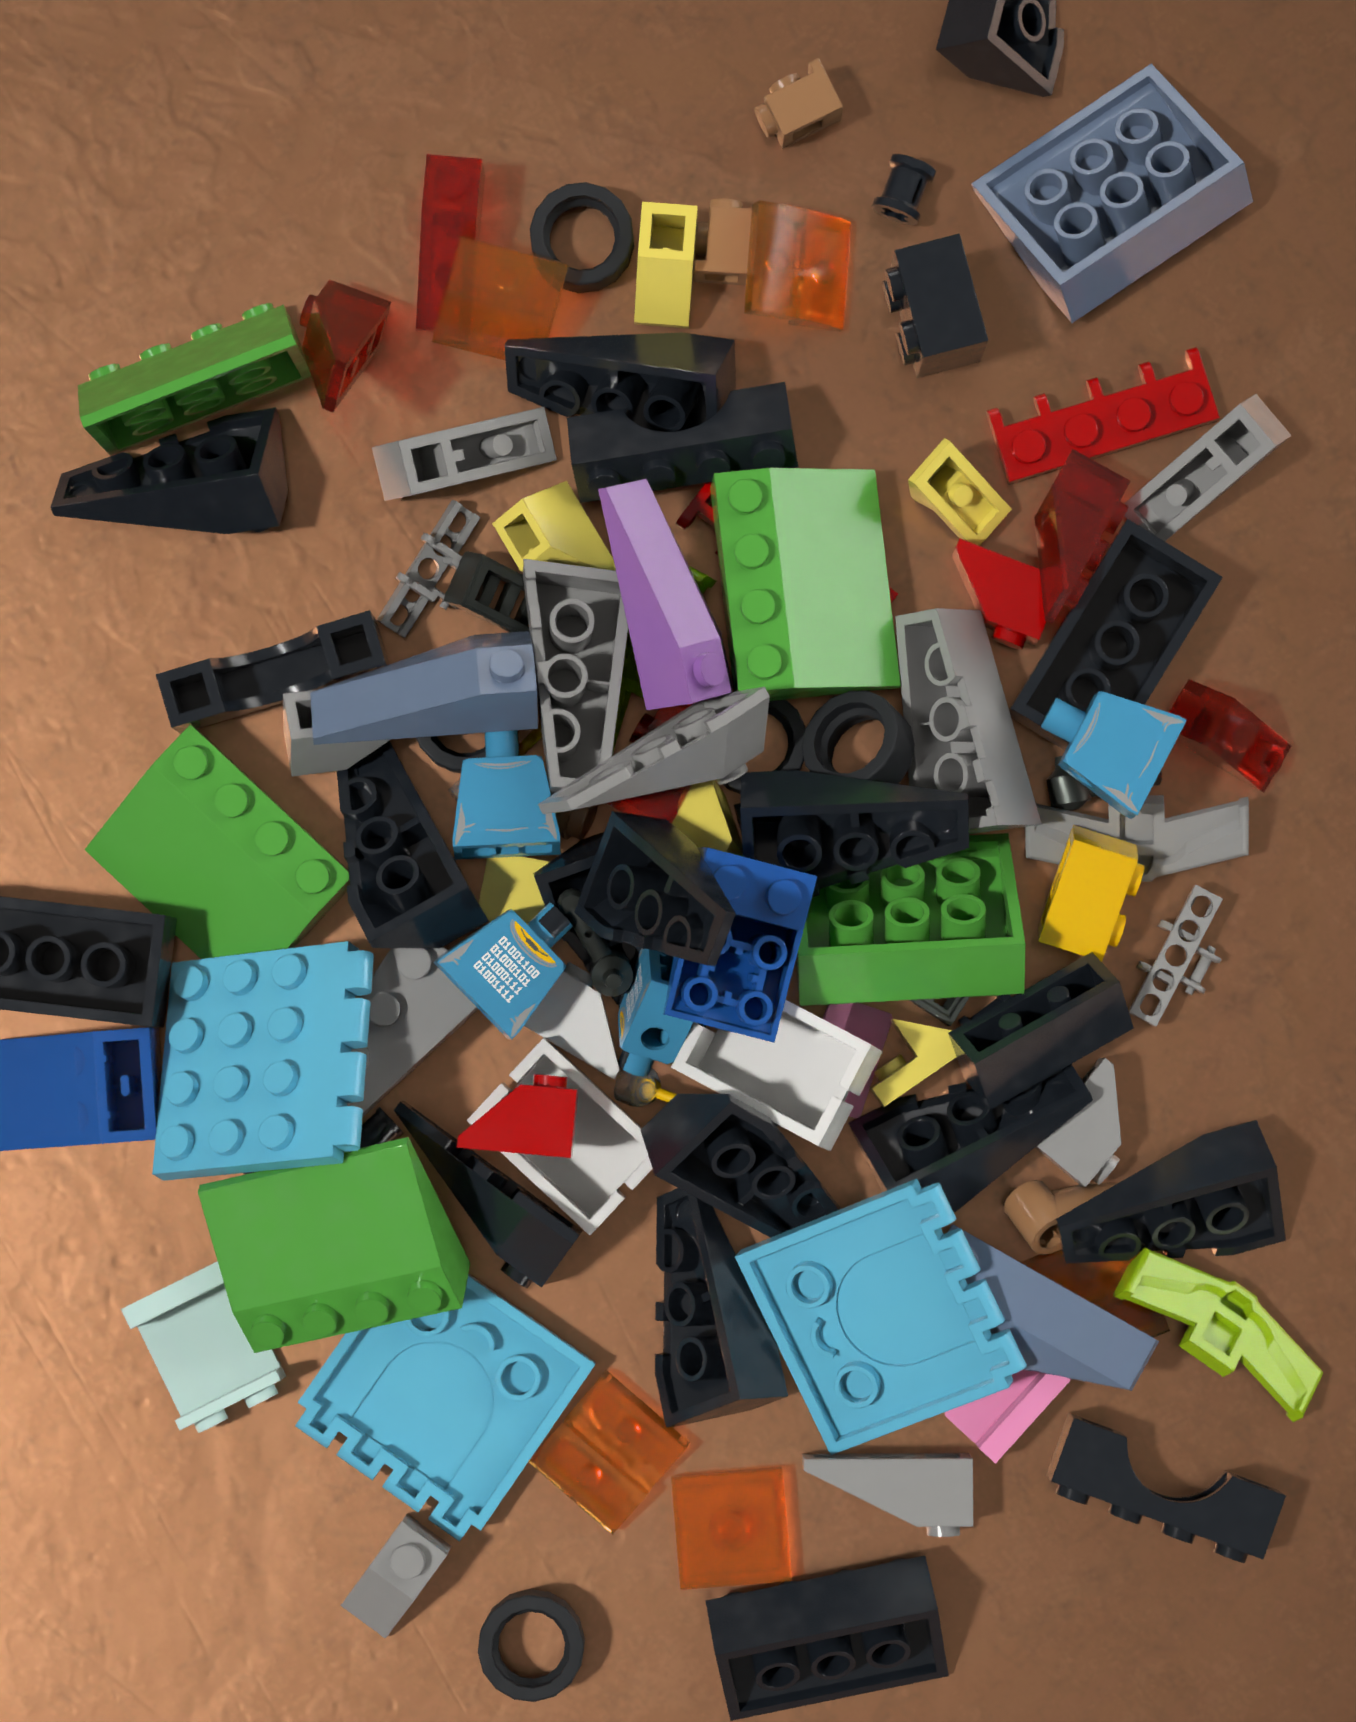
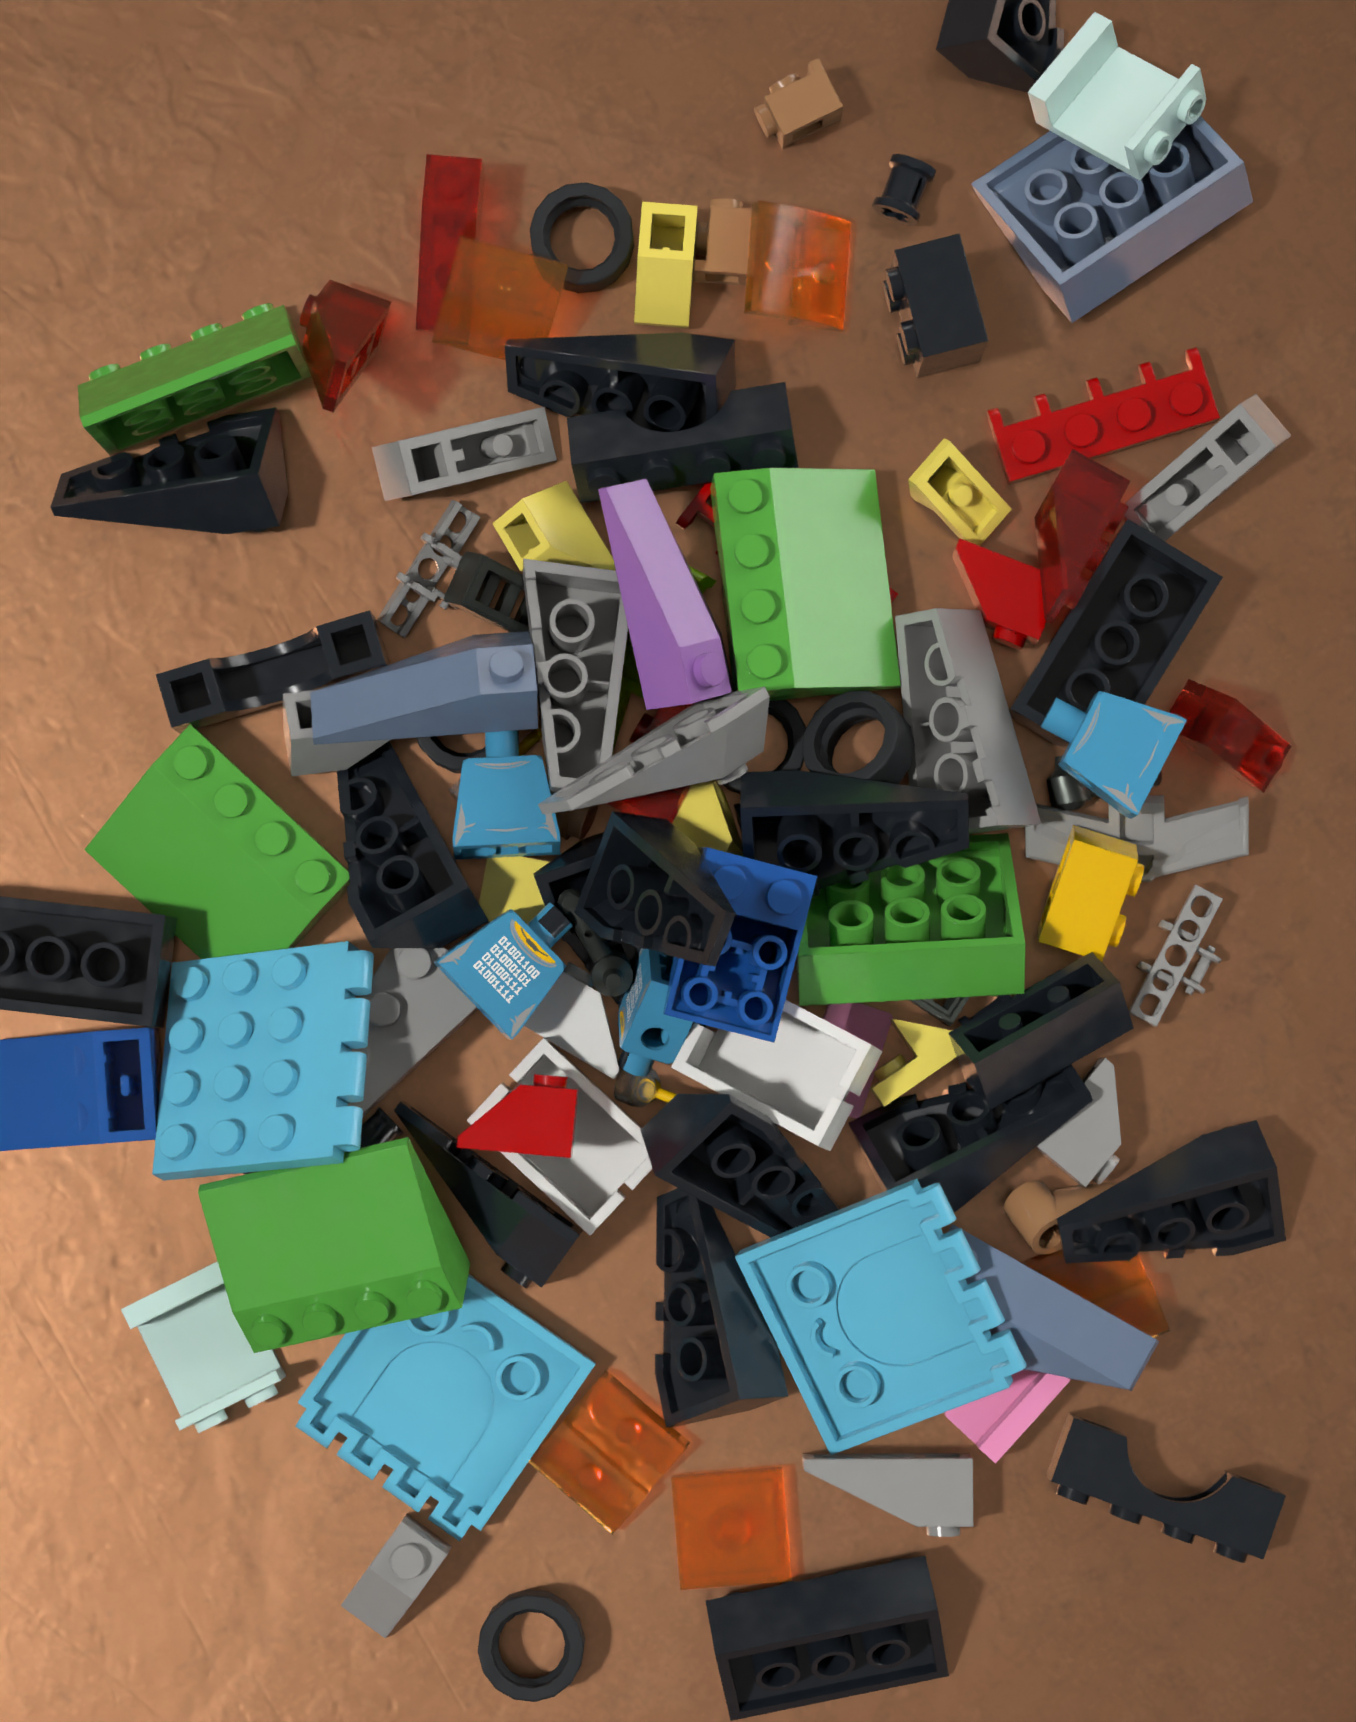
(1115, 100): none -> light aqua panel
(1223, 1326): lime plate -> none

